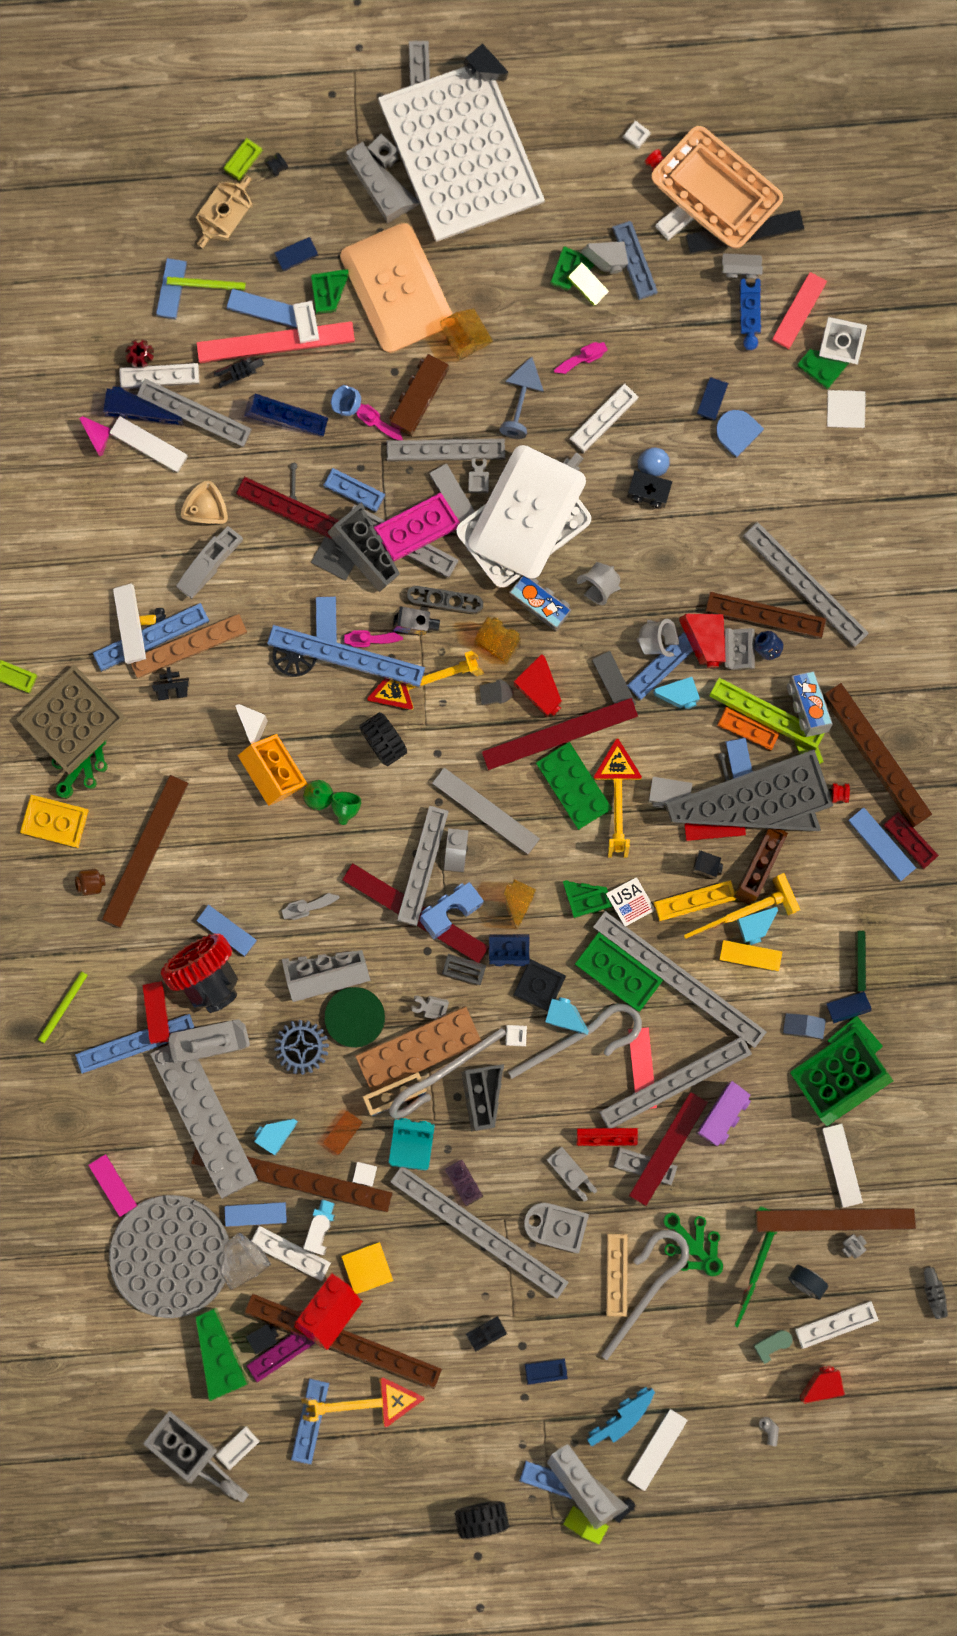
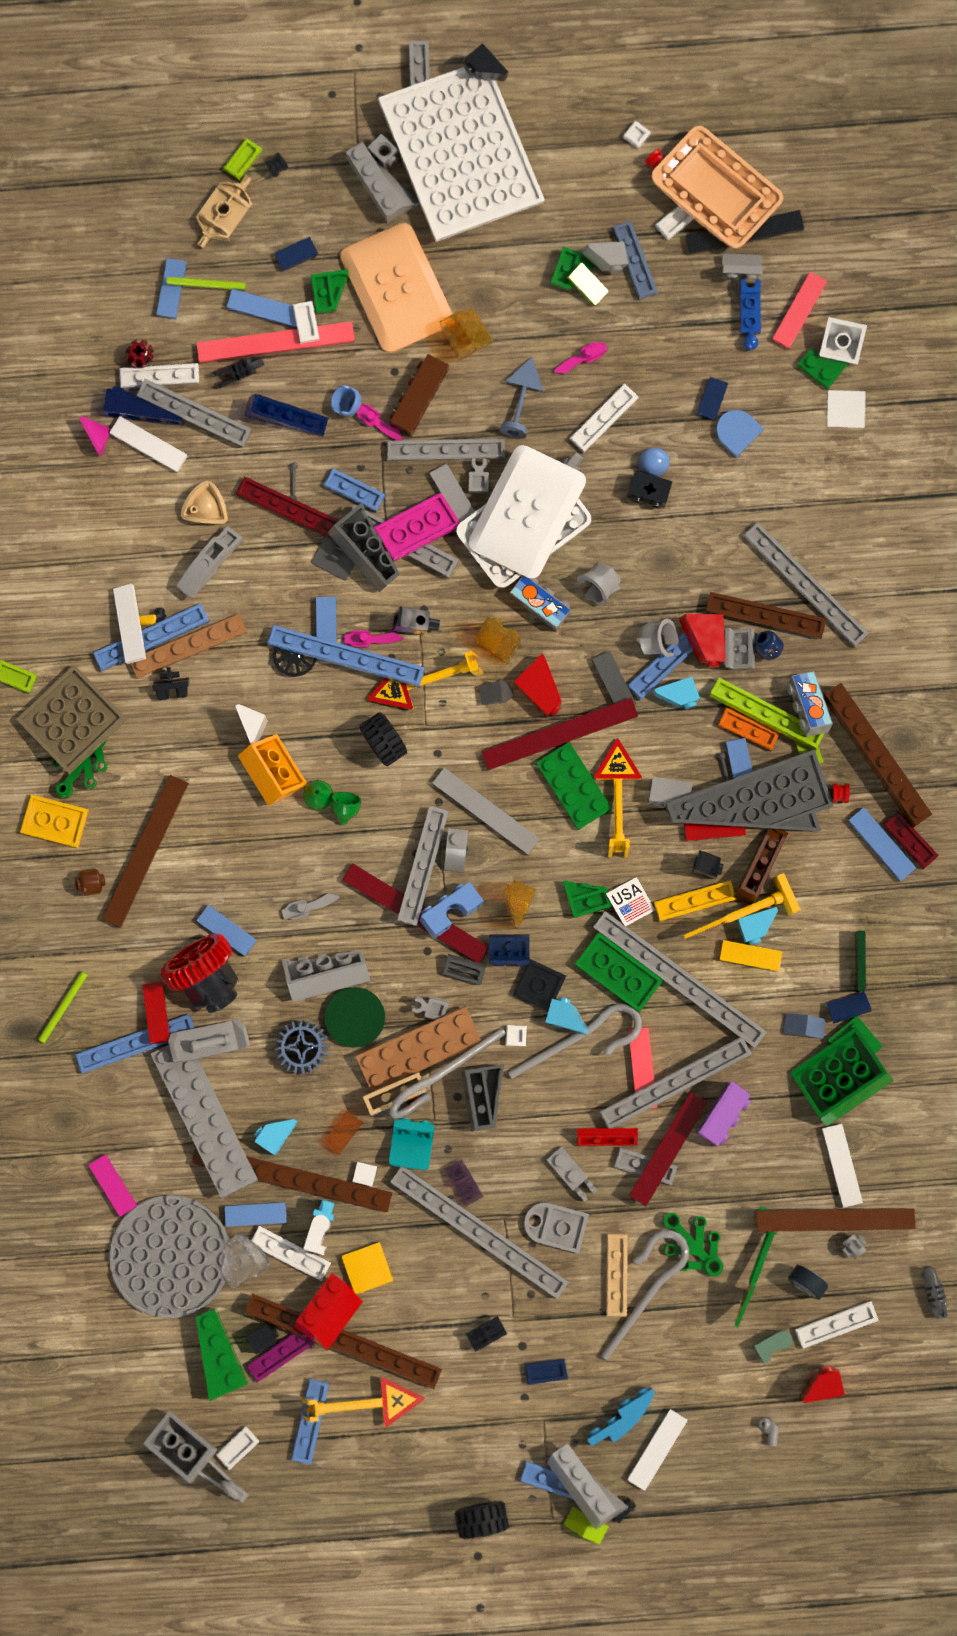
(445, 598): dark grey beam -> none

